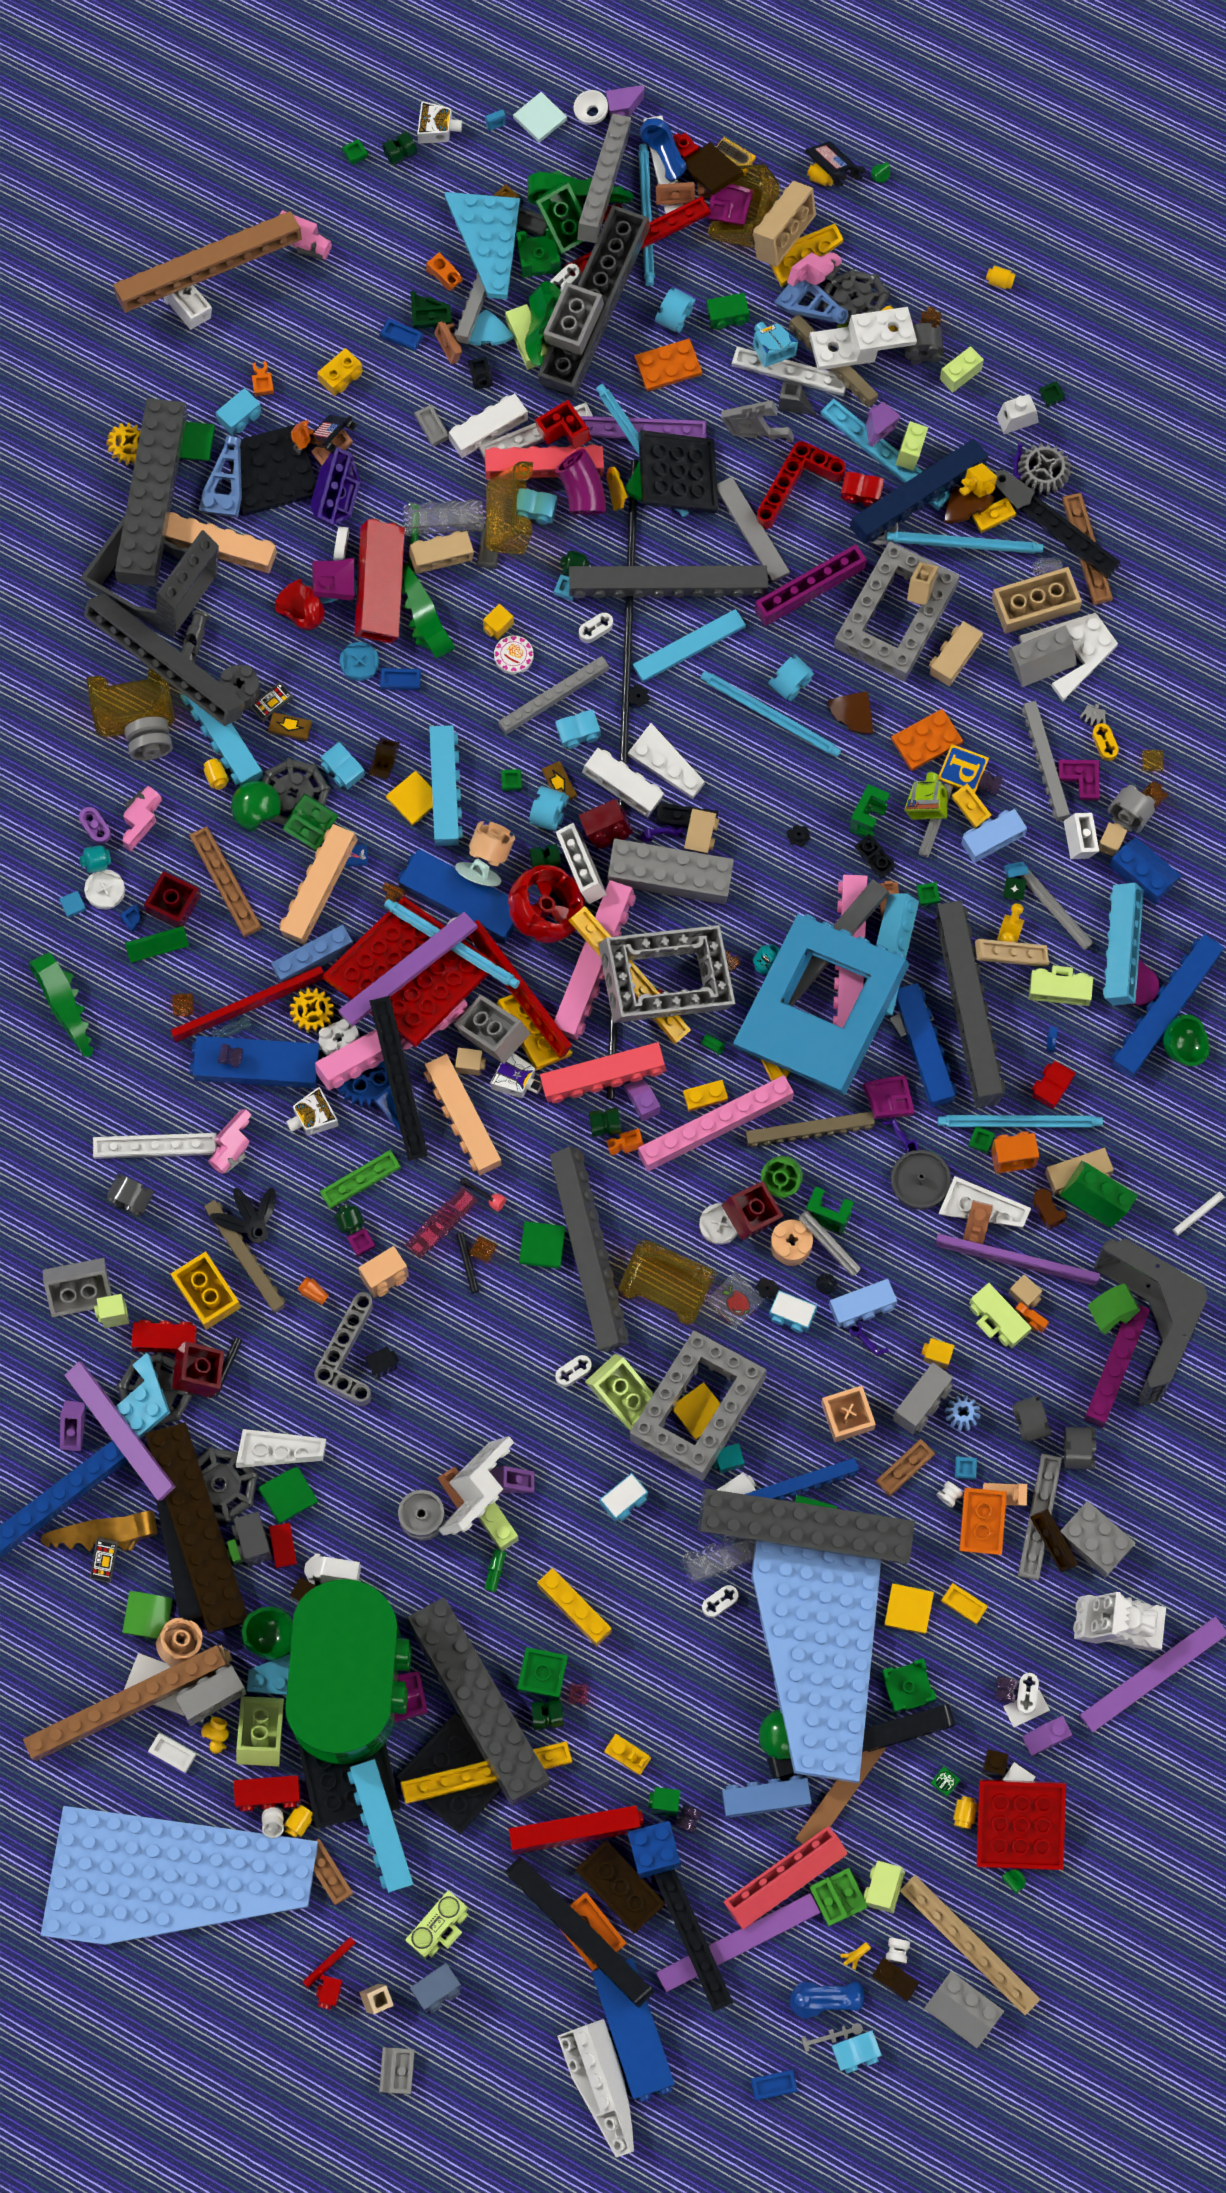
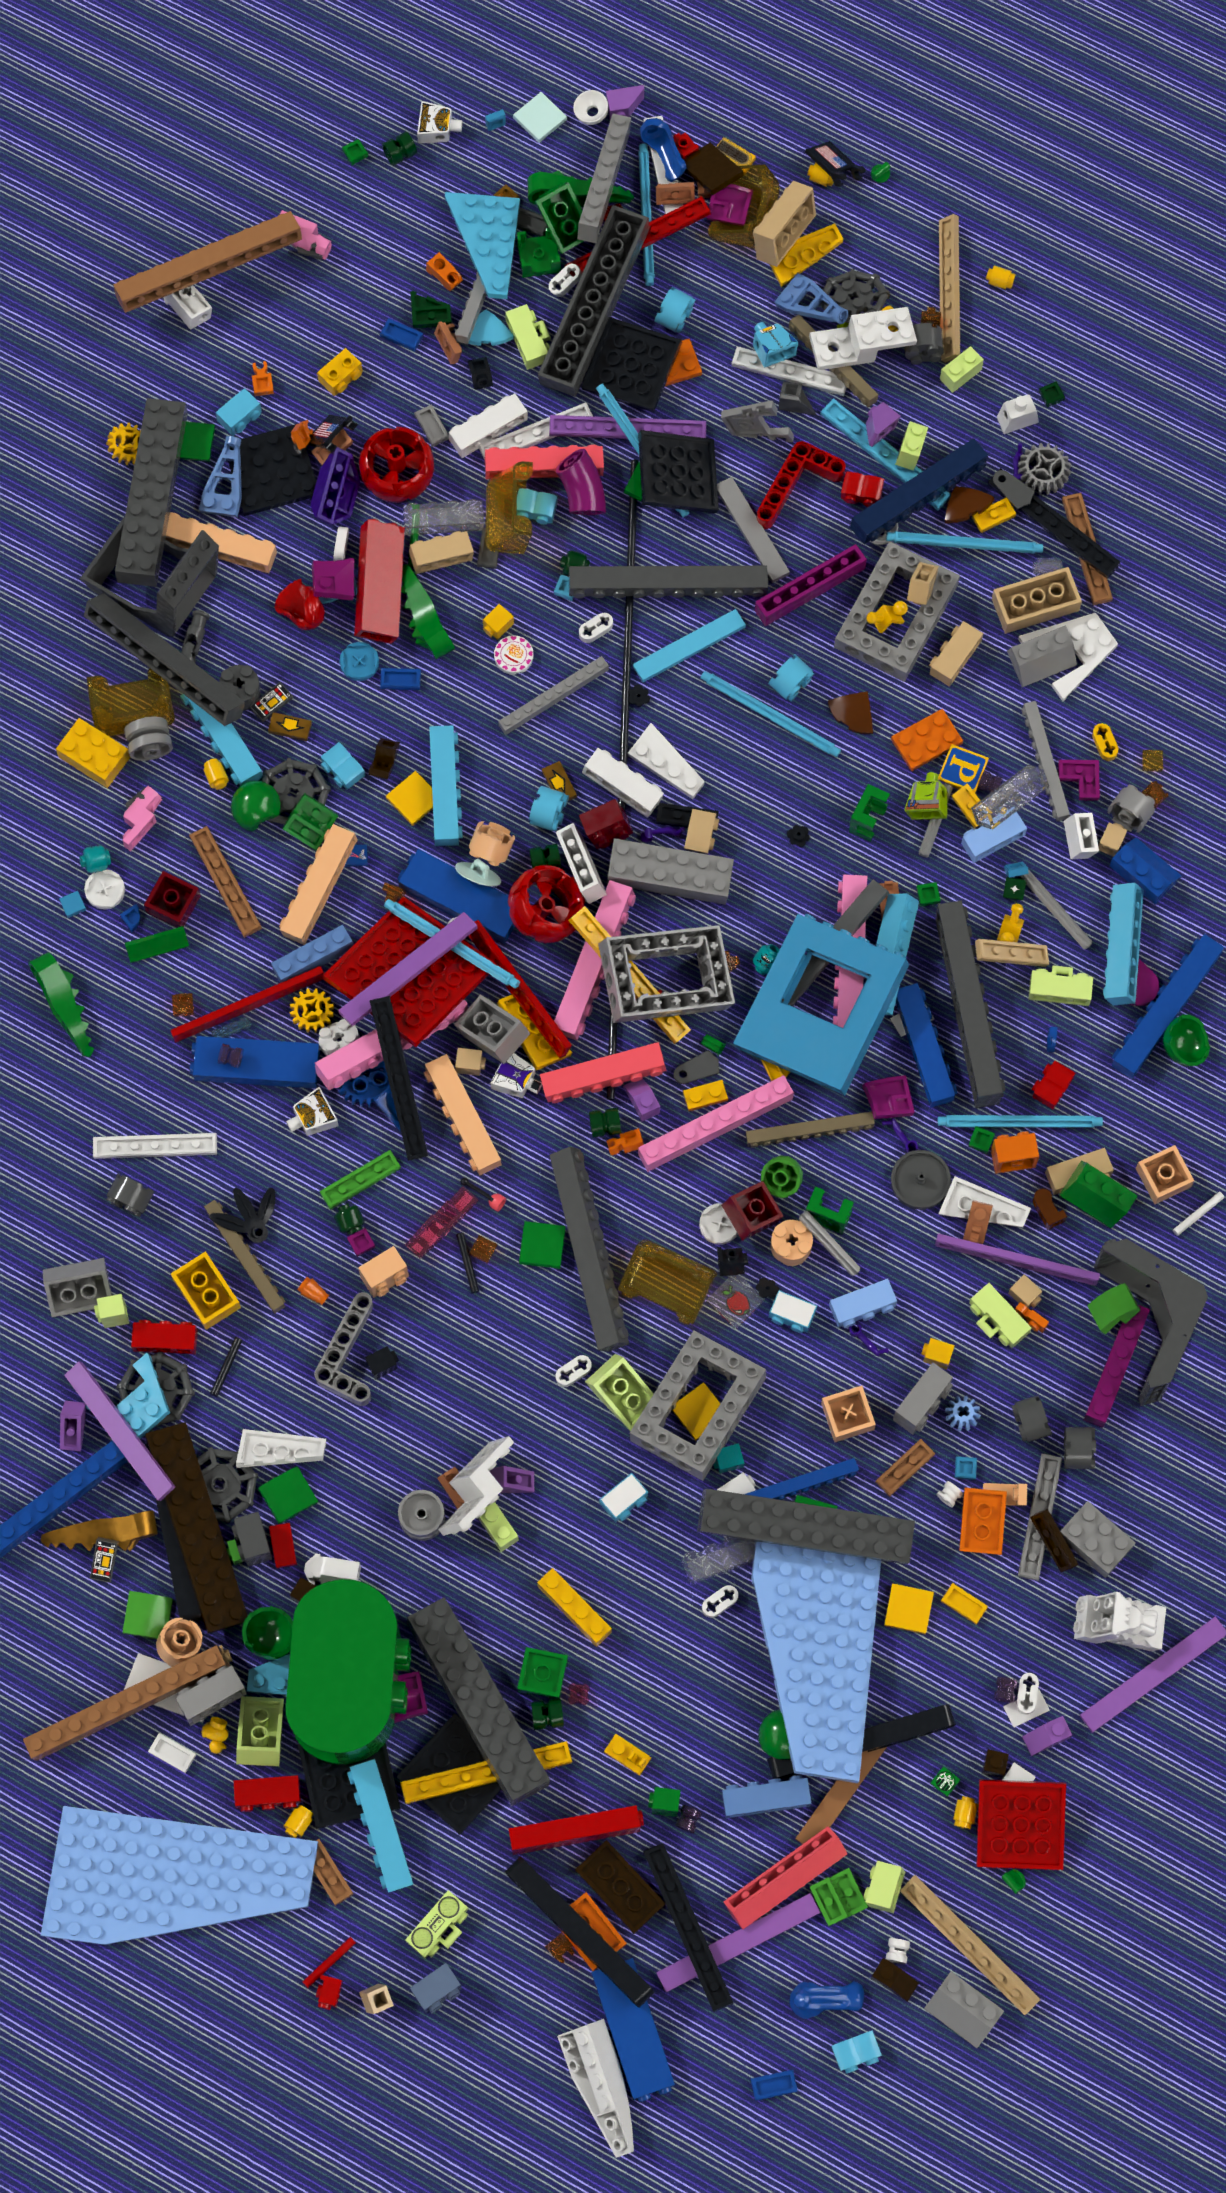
(93, 753): none -> yellow brick
(95, 826): medium lavender plate -> none
(198, 1369): dark red brick -> none
(231, 1144): bright pink plate -> none
(272, 1822): white wheel -> none
(389, 445): none -> red wheel
(397, 2070): light grey plate -> none
(495, 1570): green axle -> none
(511, 780): green tile -> none
(541, 305): green animal -> none
(559, 1946): none -> clear orange tile
(563, 421): red brick -> none
(573, 318): light grey brick -> none
(578, 729): medium azure brick -> none
(616, 488): yellow piece -> none
(632, 364): none -> black plate
(654, 1849): blue brick -> none
(697, 1068): none -> dark grey piece
(727, 311): green brick -> none
(731, 1261): none -> black brick
(815, 269): bright pink plate -> none
(826, 1283): black plate -> none
(856, 1955): yellow bar -> none
(856, 2029): light grey piece -> none
(875, 857): black slope -> none
(887, 615): none -> yellow piece
(908, 1686): green panel -> none
(949, 286): none -> tan plate
(979, 481): yellow brick -> none
(1010, 797): none -> clear brick
(1094, 714): light grey piece -> none
(1164, 1174): none -> light nougat brick

